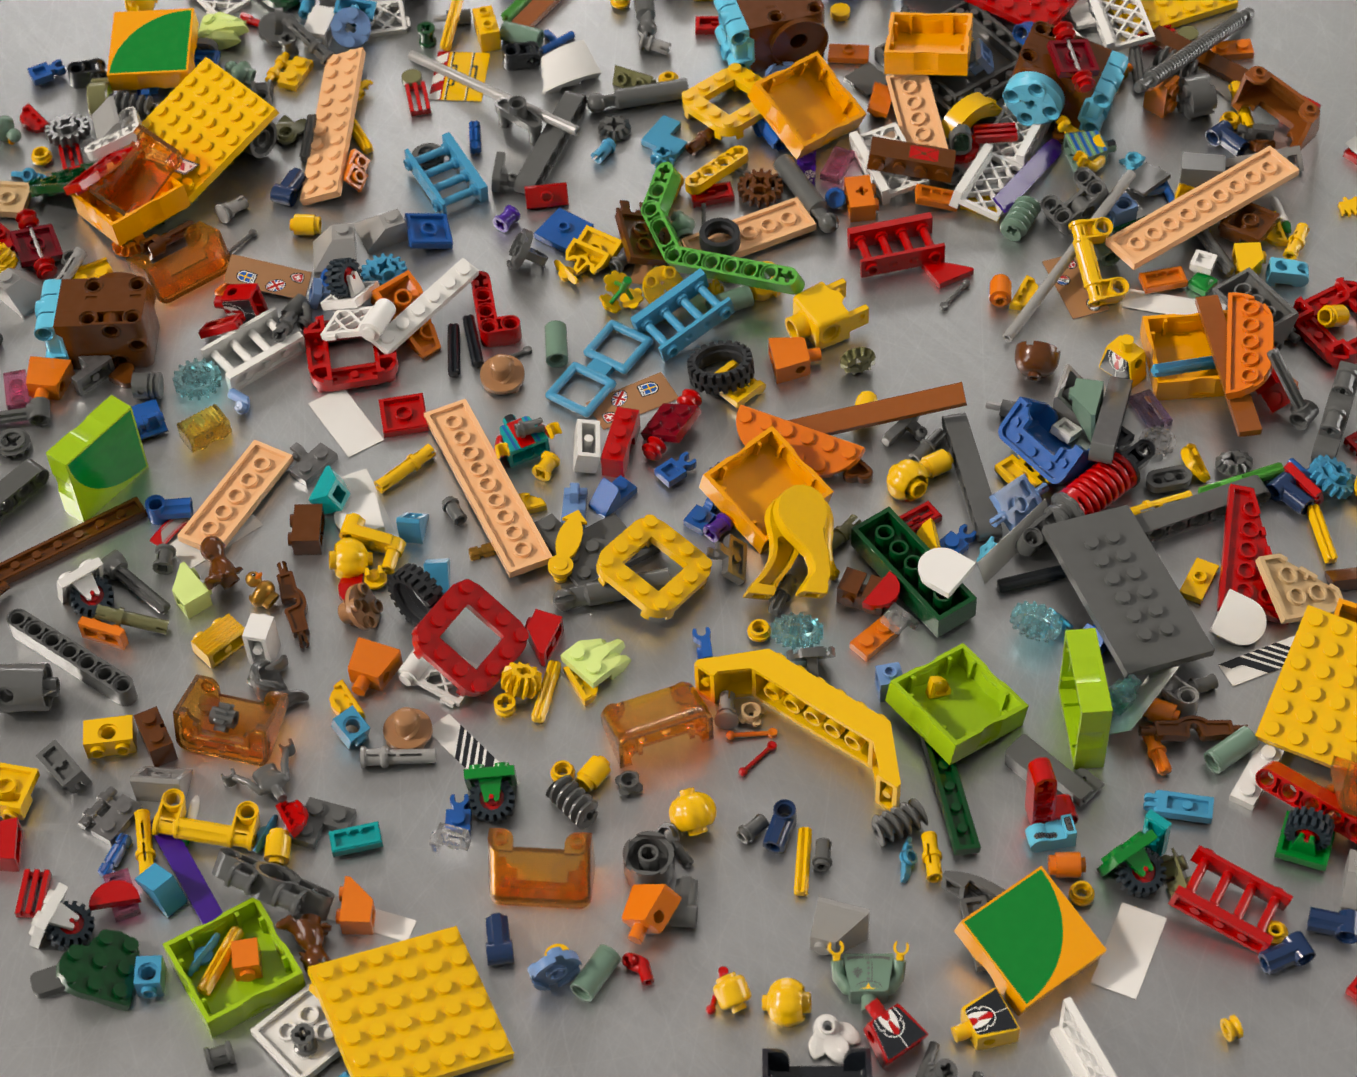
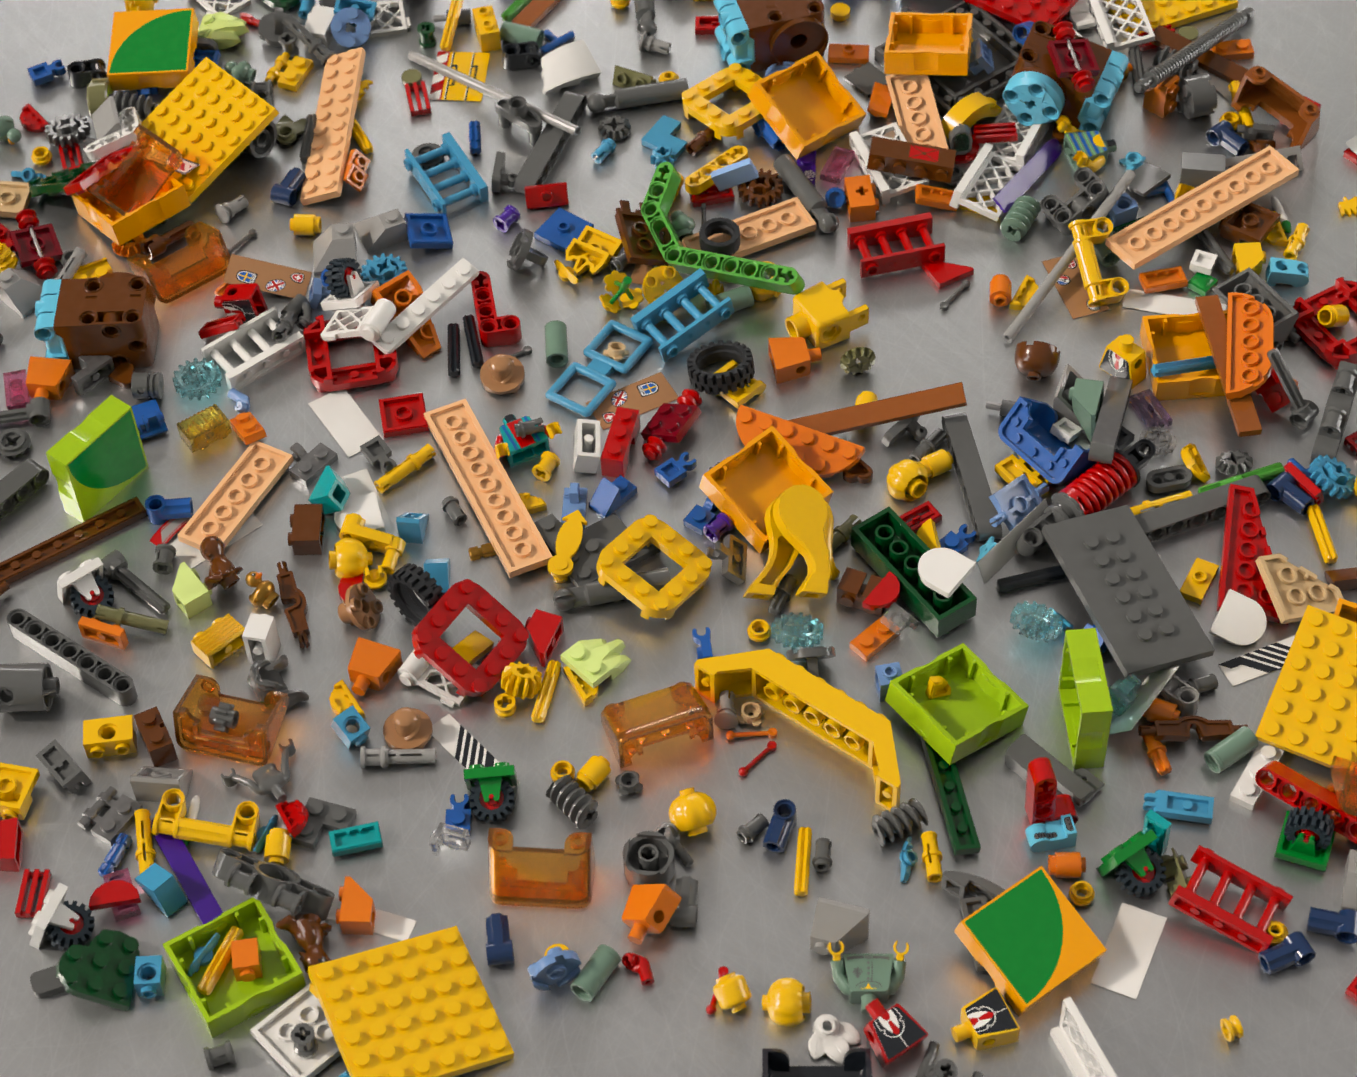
(247, 428): none -> orange plate
(378, 453): none -> dark grey plate
(473, 647): none -> yellow tile
(616, 351): none -> tan plate
(734, 174): none -> light blue tile

